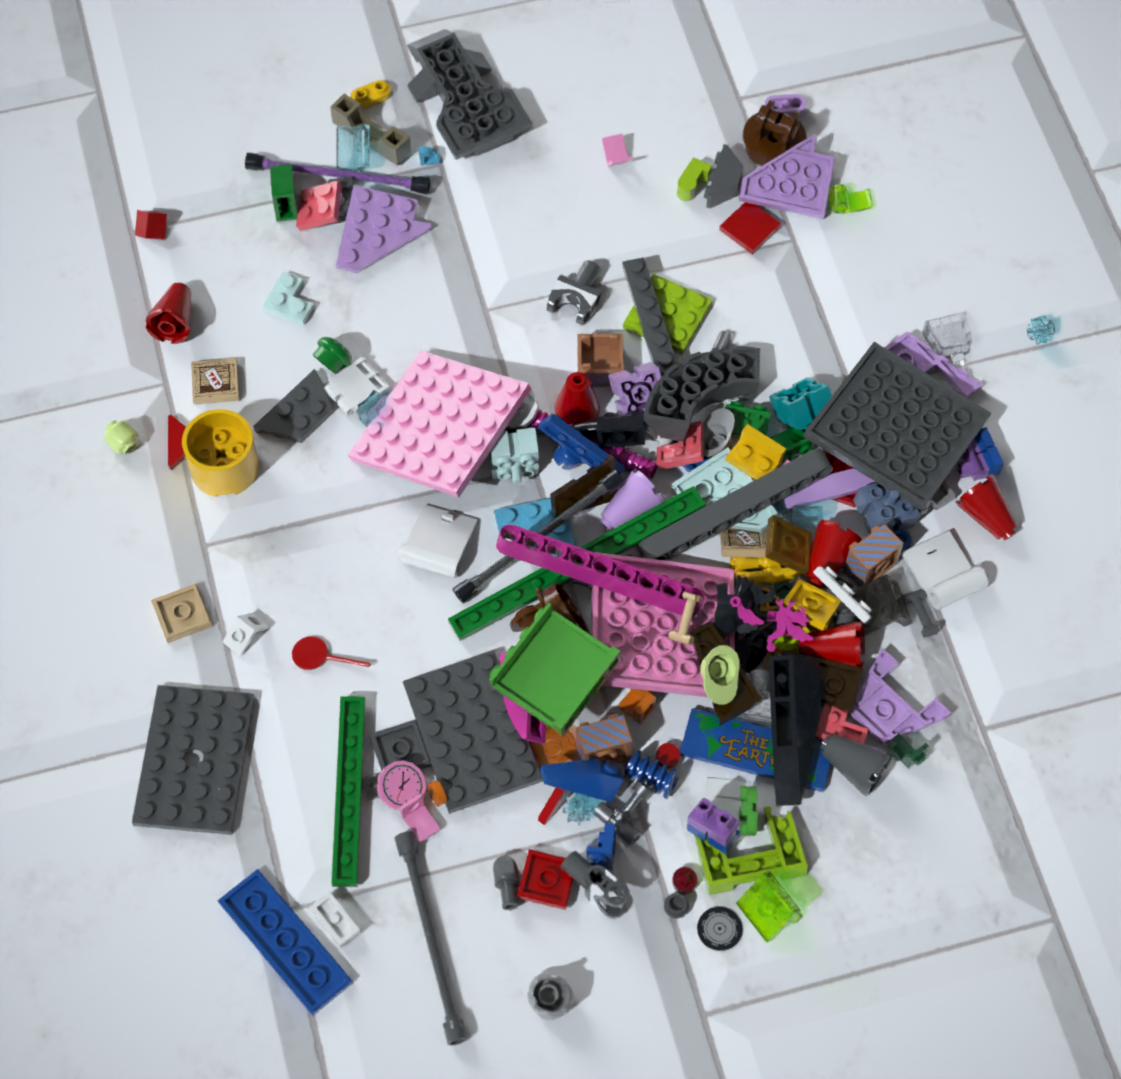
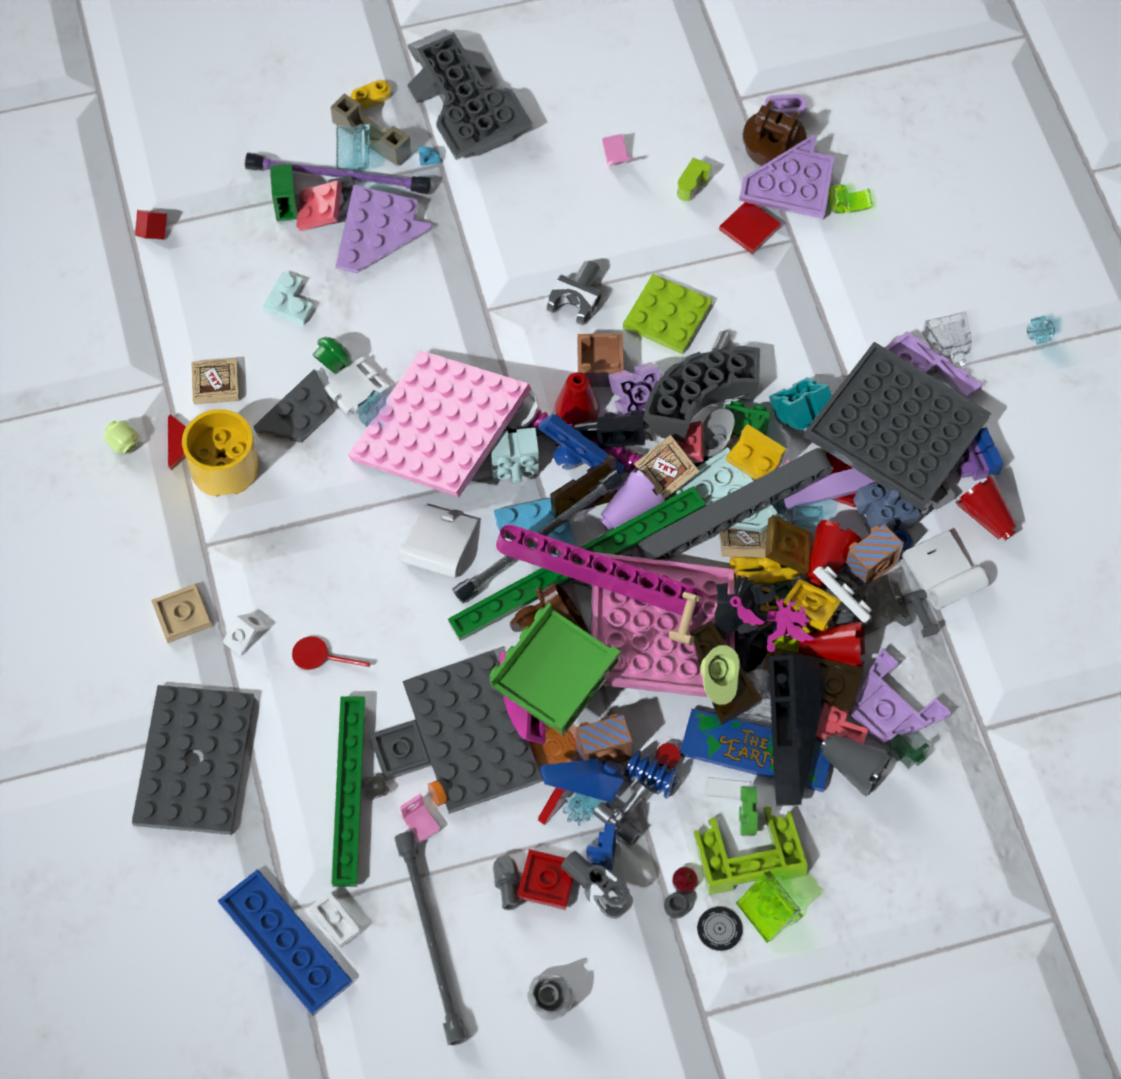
(171, 315): red cone -> none
(400, 783): bright pink tile -> none
(638, 704): orange panel -> none
(649, 314): dark grey plate -> none
(667, 467): none -> tile
(713, 825): medium lavender hips -> none
(724, 179): dark grey slope -> none
(793, 442): green bracket -> none

